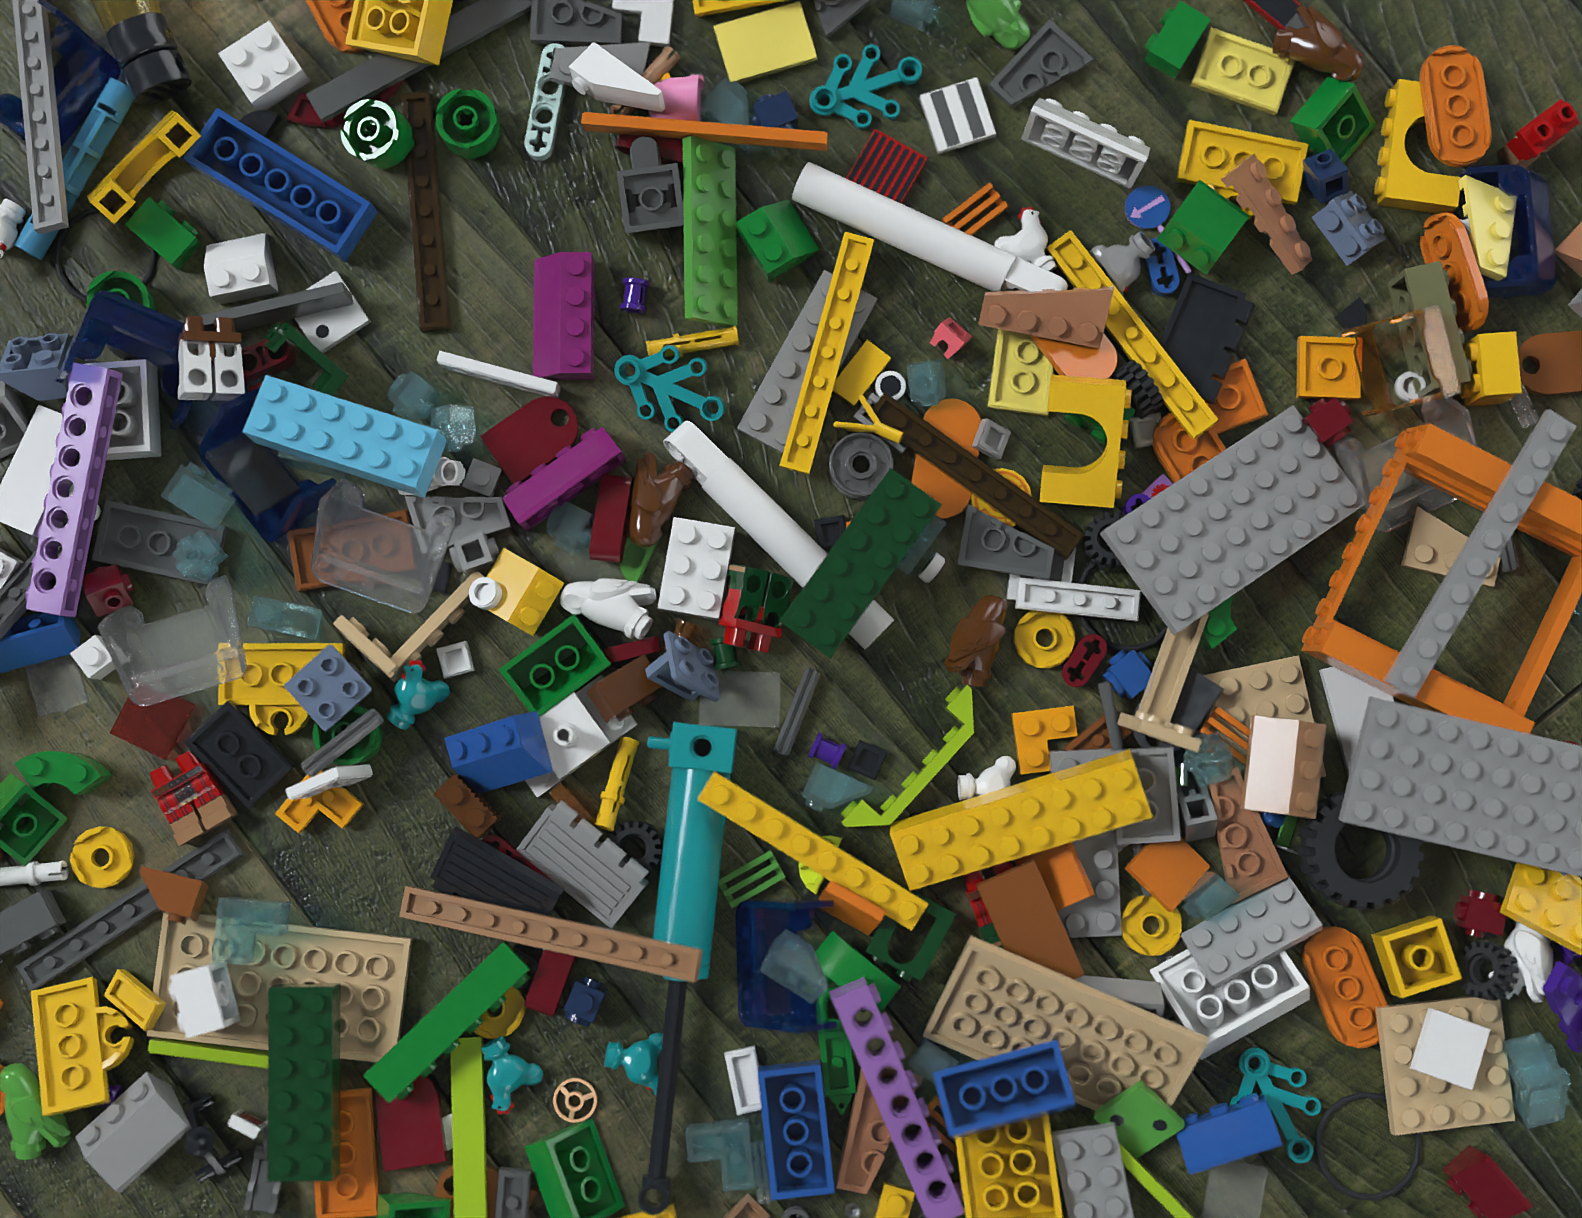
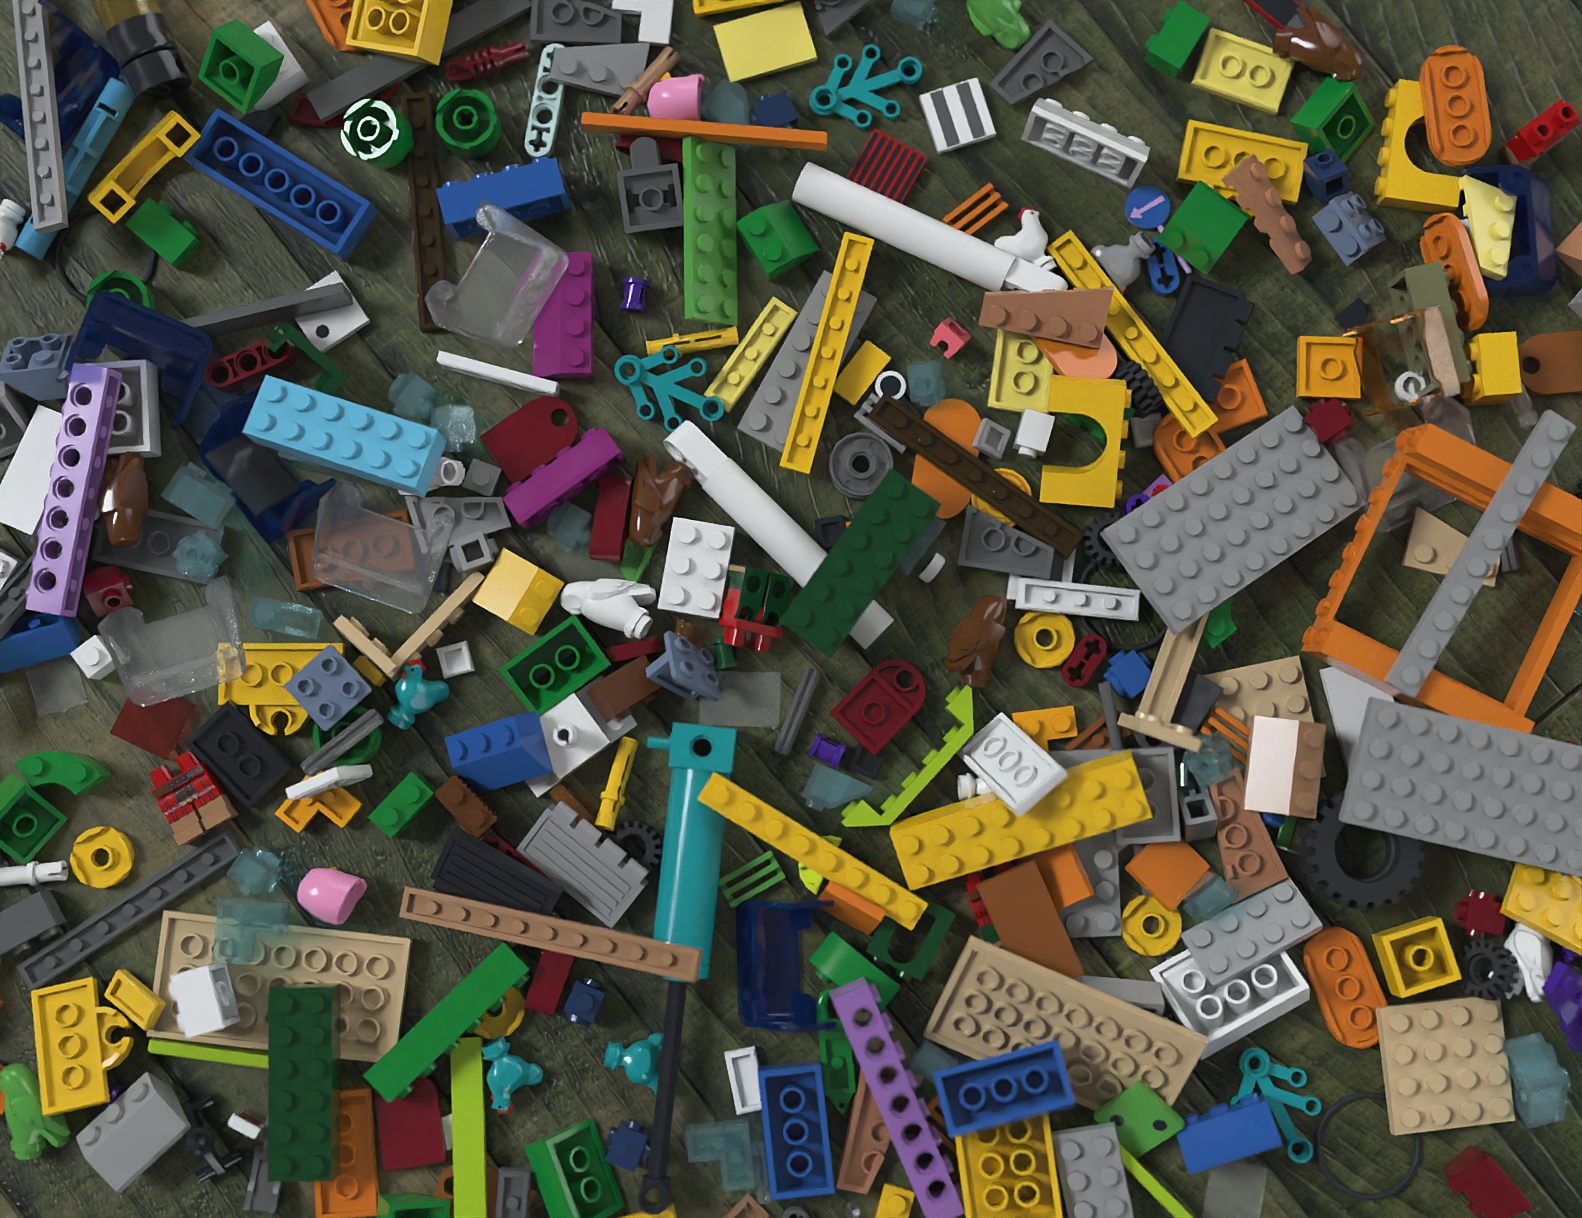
(124, 498): none -> reddish brown animal
(175, 894): dark orange slope -> none
(210, 361): white hips -> none
(239, 65): none -> green slope
(240, 269): white slope -> none
(255, 870): none -> clear light blue brick
(325, 894): none -> bright pink piece
(370, 670): none -> yellow tile
(403, 804): none -> green brick
(484, 62): none -> dark red hinge
(485, 593): white tile -> none
(502, 284): none -> clear windscreen
(521, 191): none -> blue brick
(567, 1093): light nougat piece -> none
(613, 81): white slope -> none
(628, 1145): none -> dark blue brick
(752, 353): none -> light yellow tile
(795, 966): clear light blue slope -> none
(878, 427): yellow plant -> none
(879, 706): none -> dark red tile
(1011, 764): none -> white tile
(1033, 433): none -> white brick
(1450, 1048): white tile -> none

